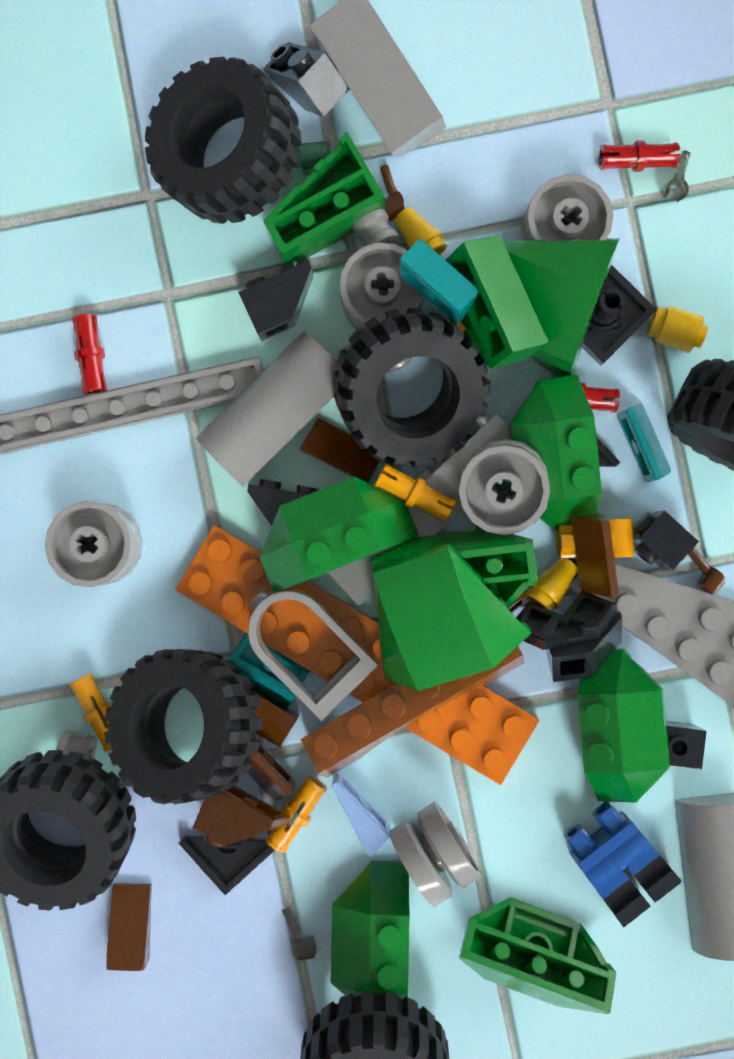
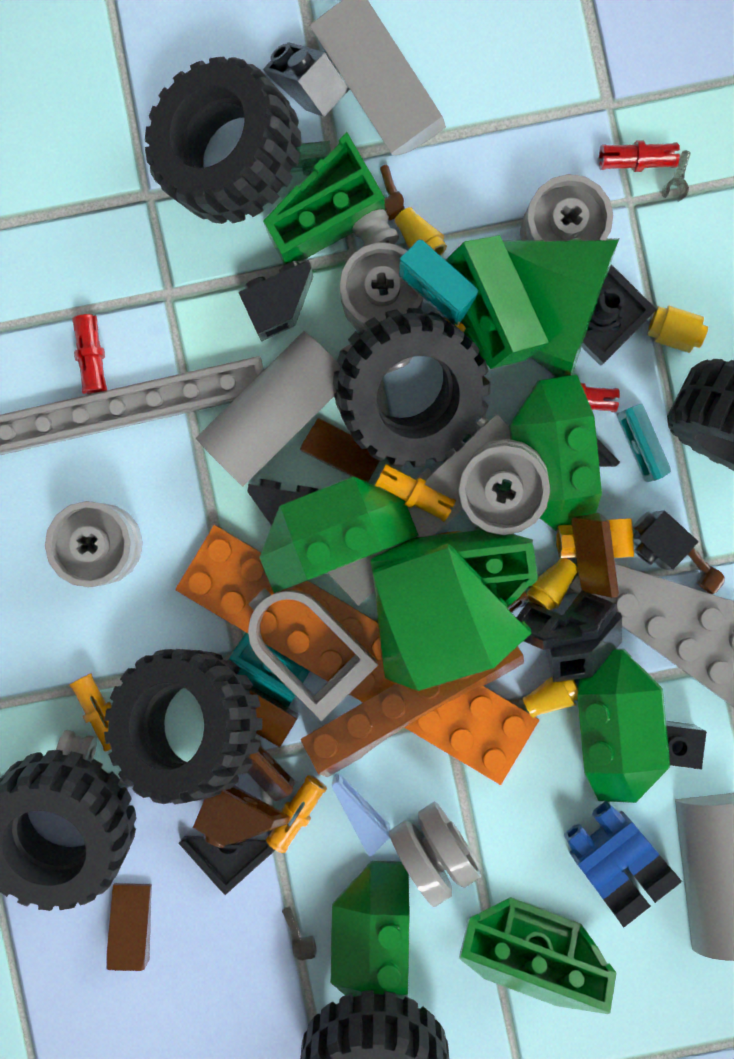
(551, 697): none -> yellow cone

